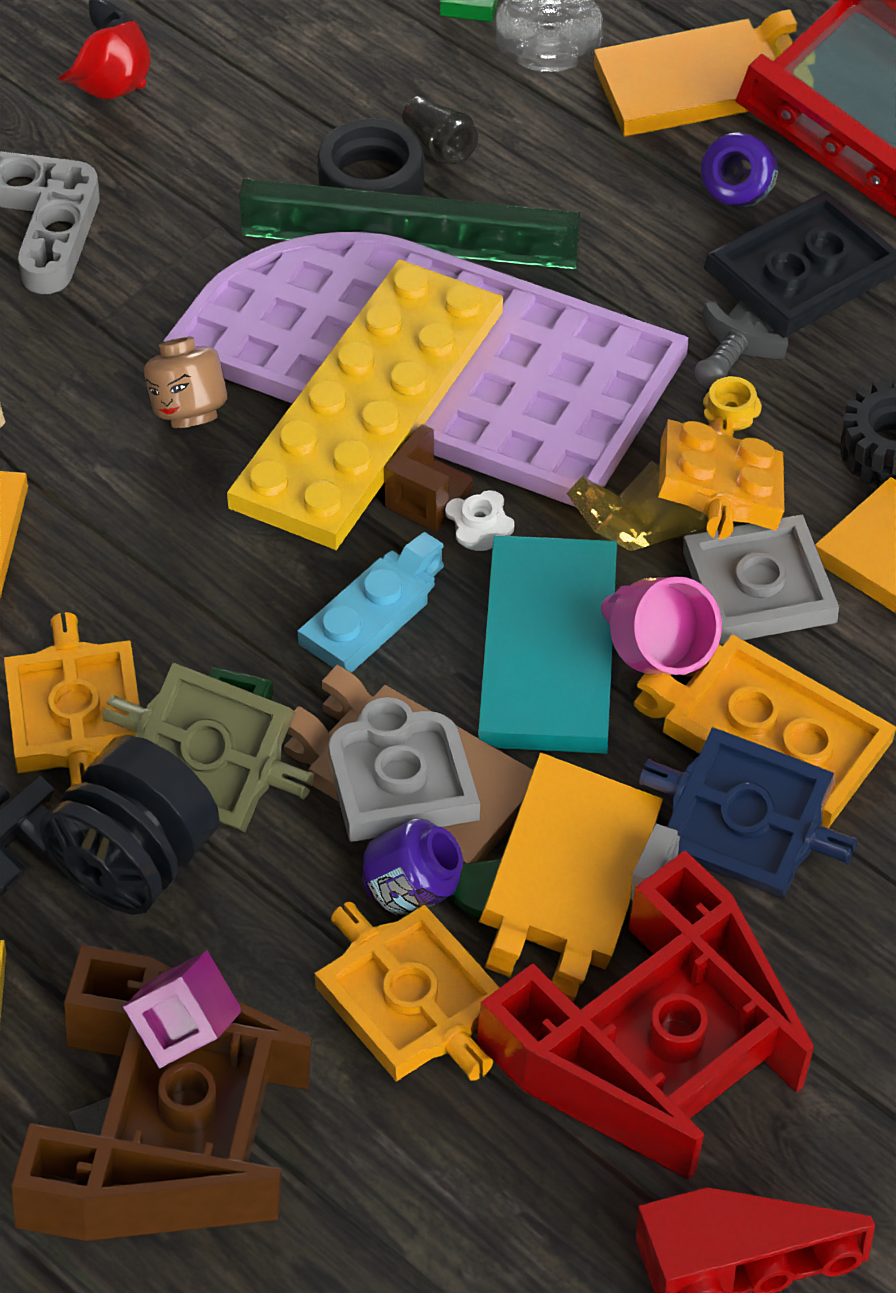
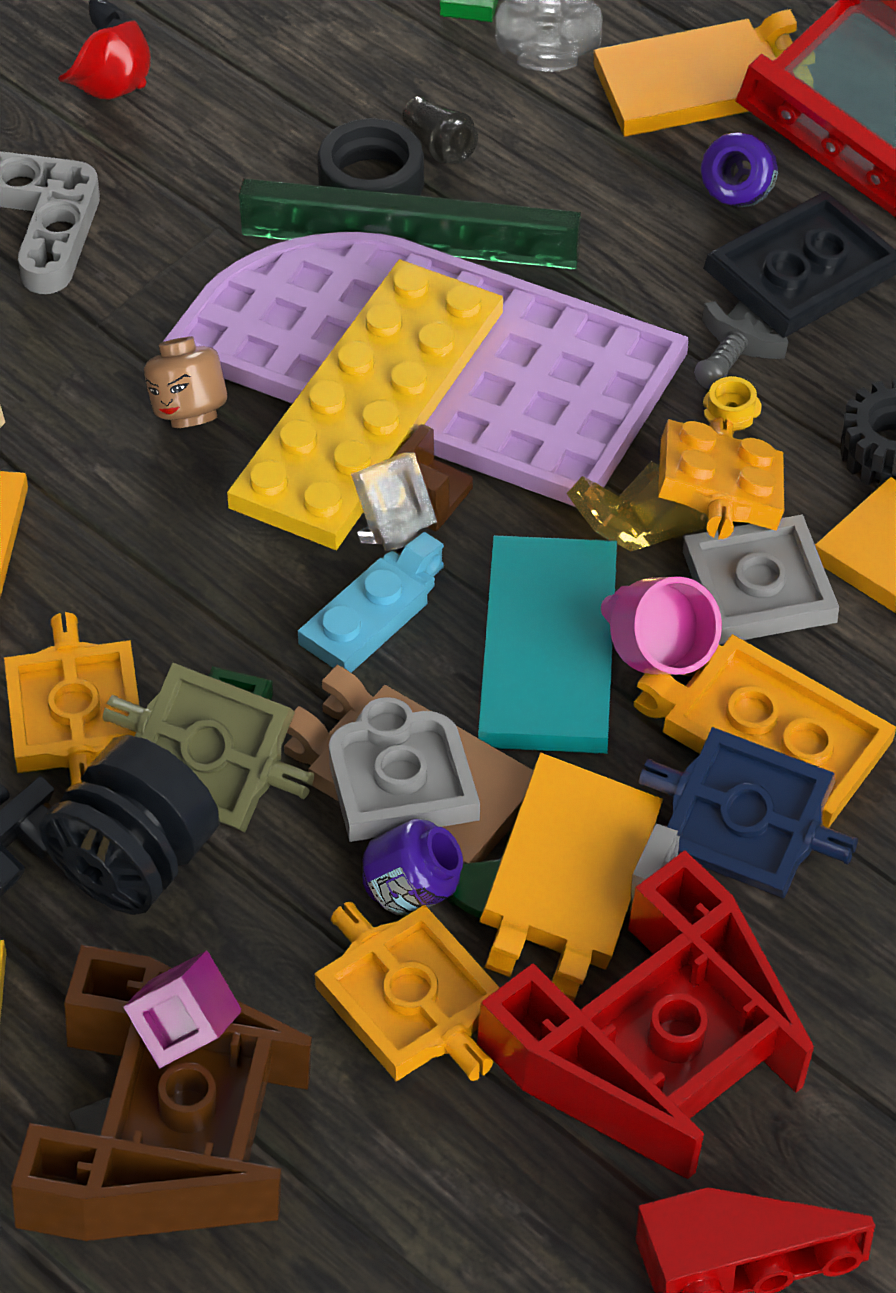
(393, 501): none -> clear bracket
(479, 519): white plate -> none

